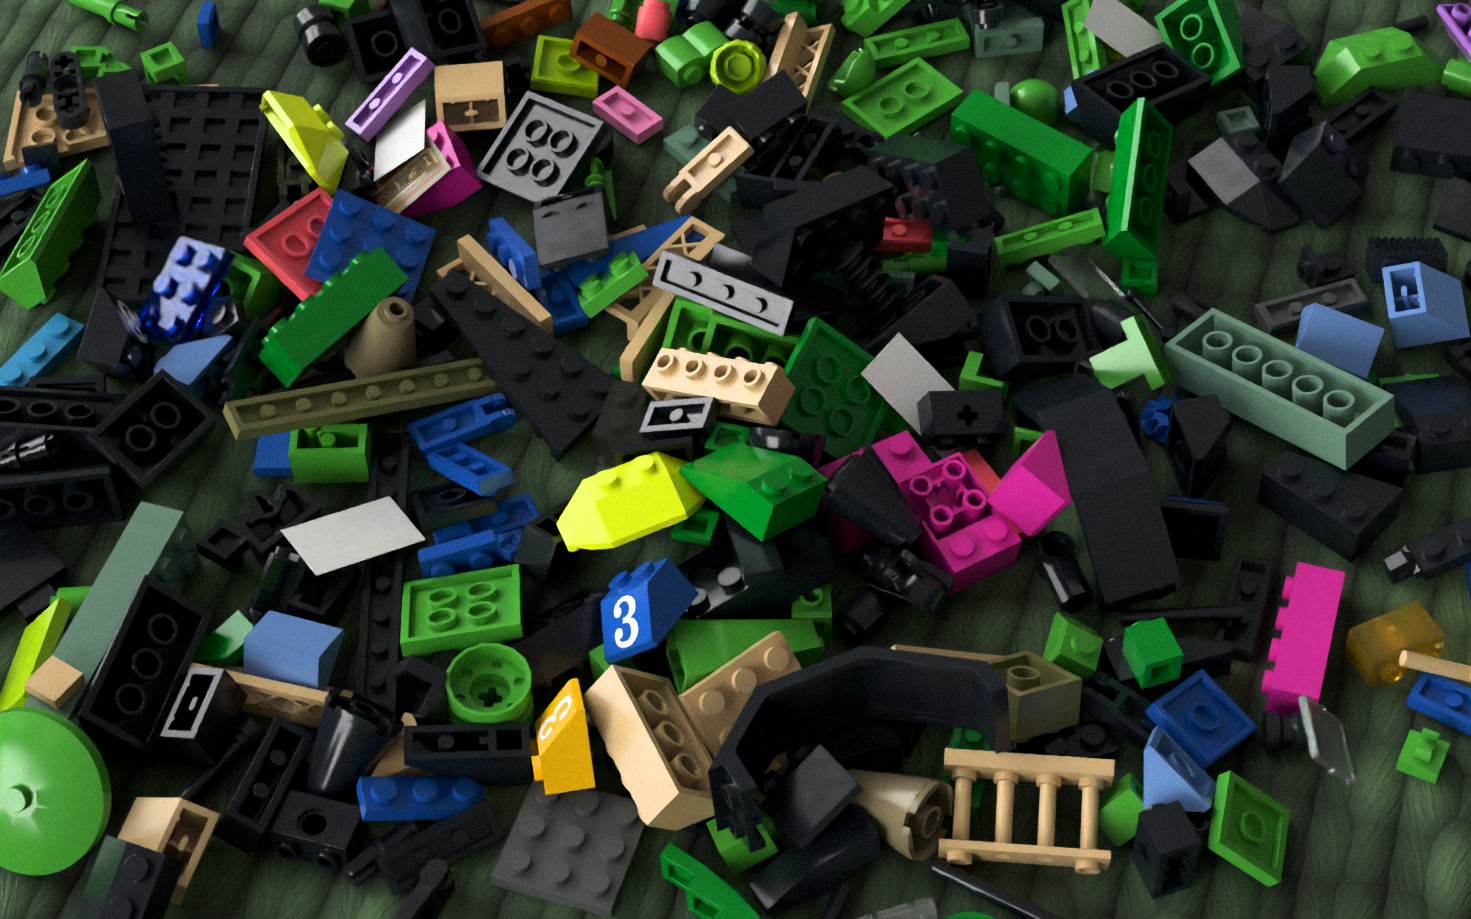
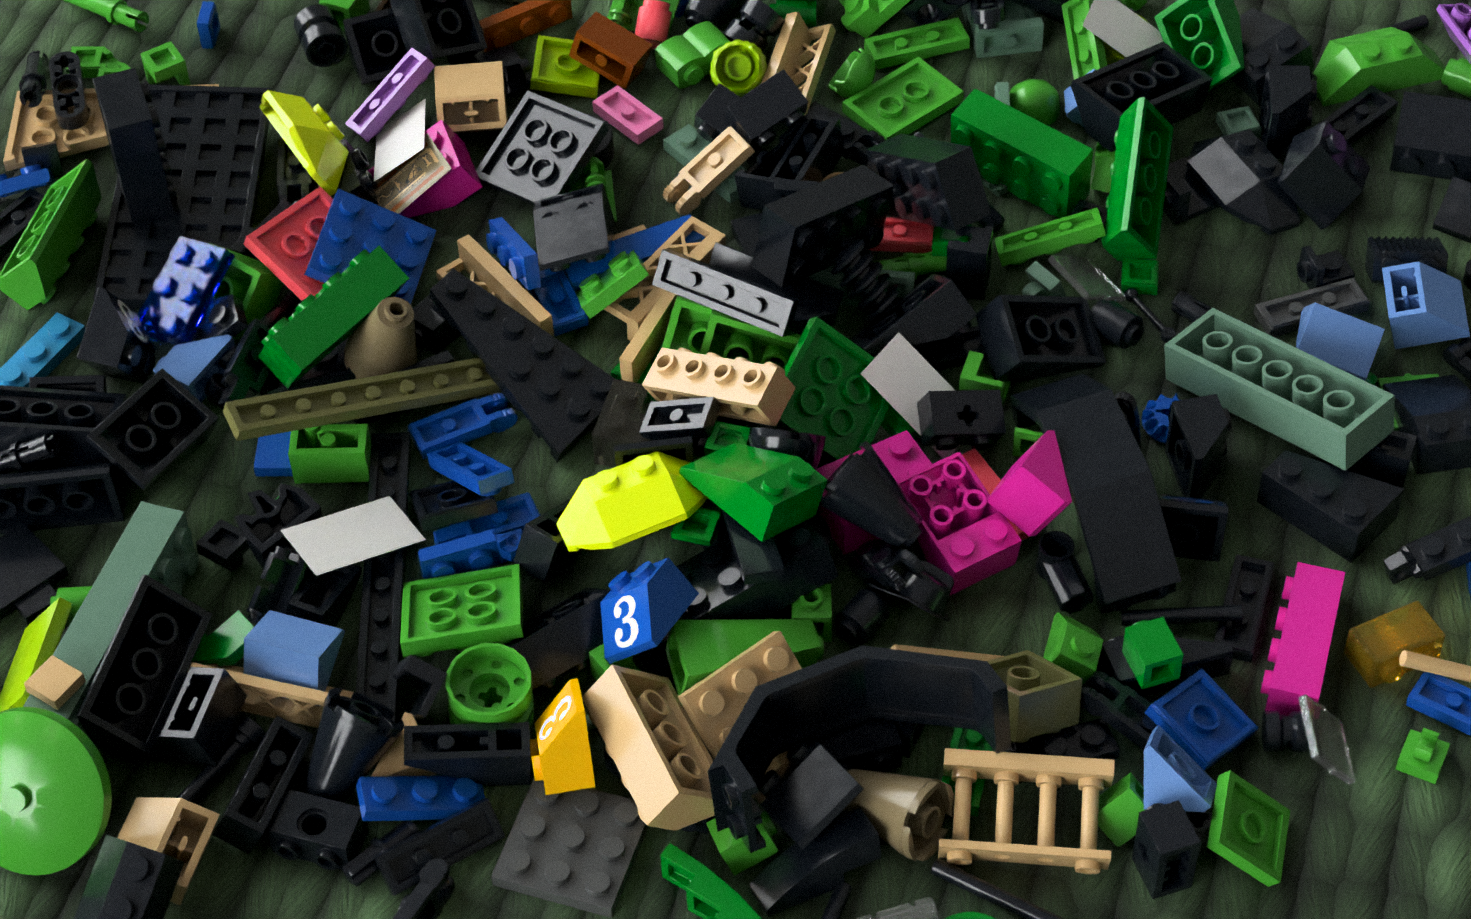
(1128, 359): bright green piece -> none

